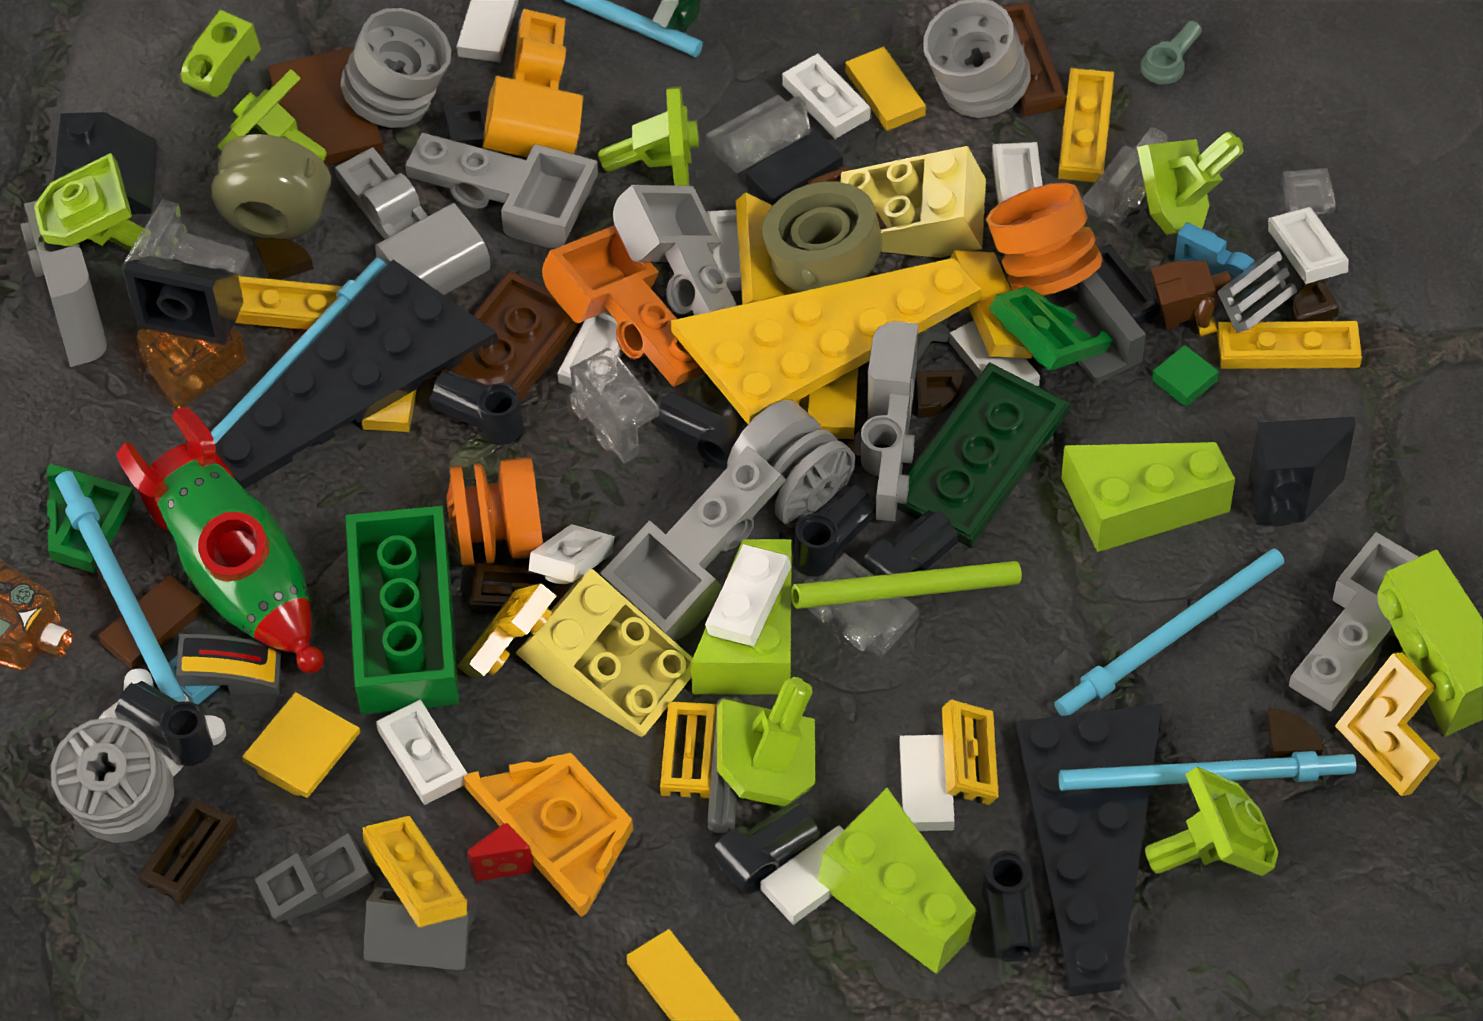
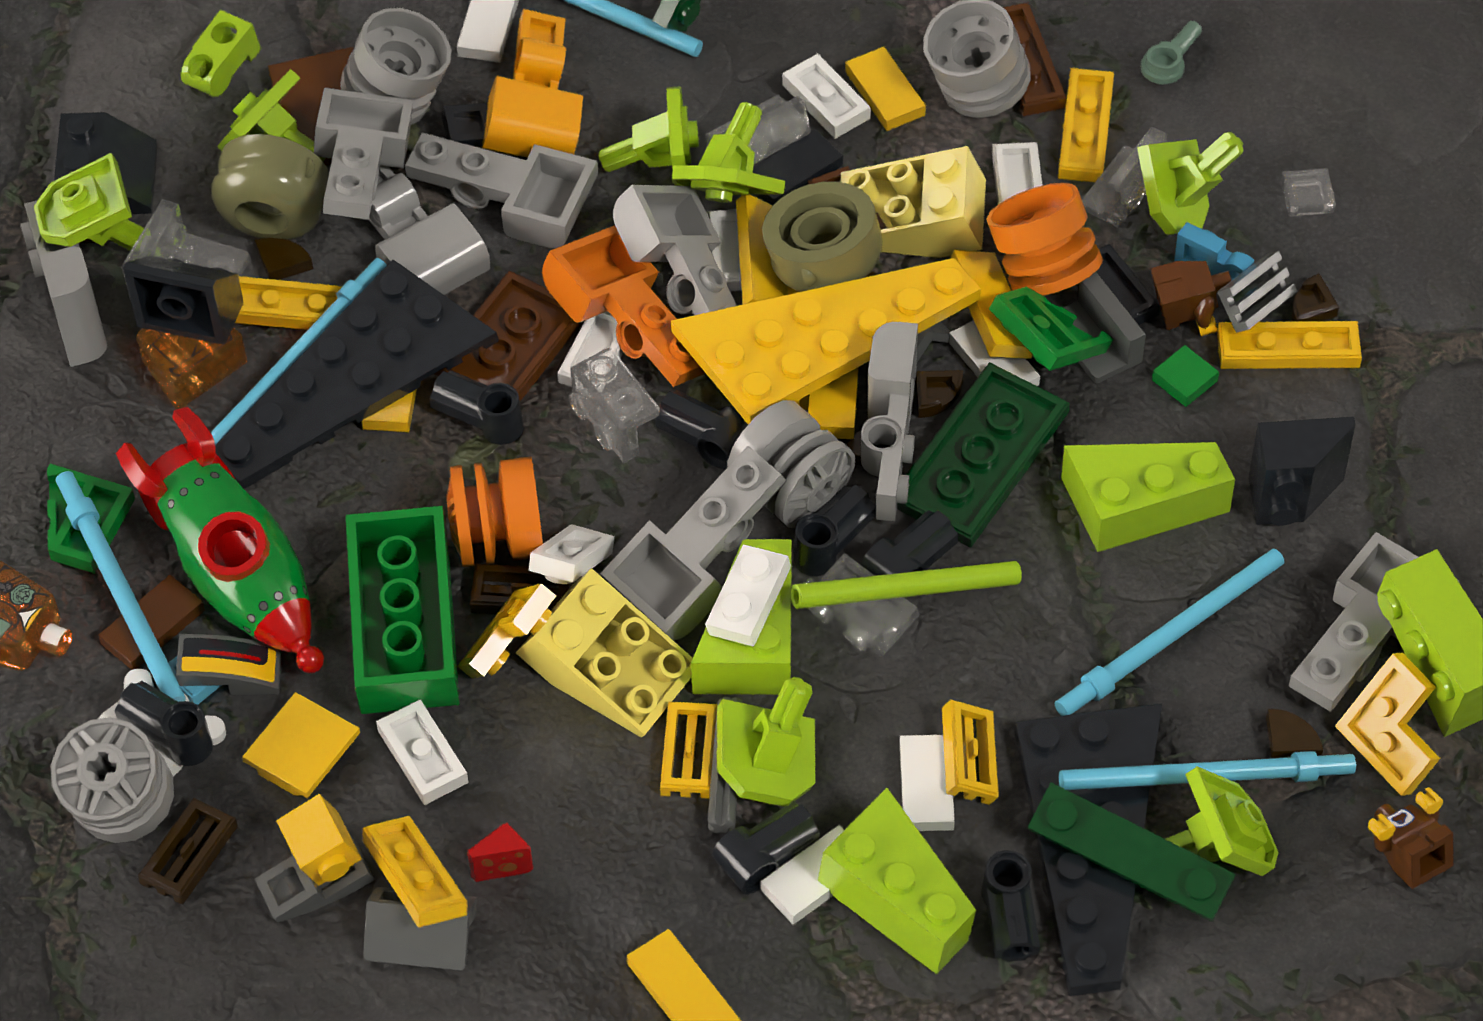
(319, 840): none -> yellow brick
(358, 136): none -> light grey plate
(564, 819): light orange wing -> none
(729, 163): none -> lime piece
(1131, 852): none -> dark green plate
(1308, 245): white tile -> none
(1414, 839): none -> reddish brown piece

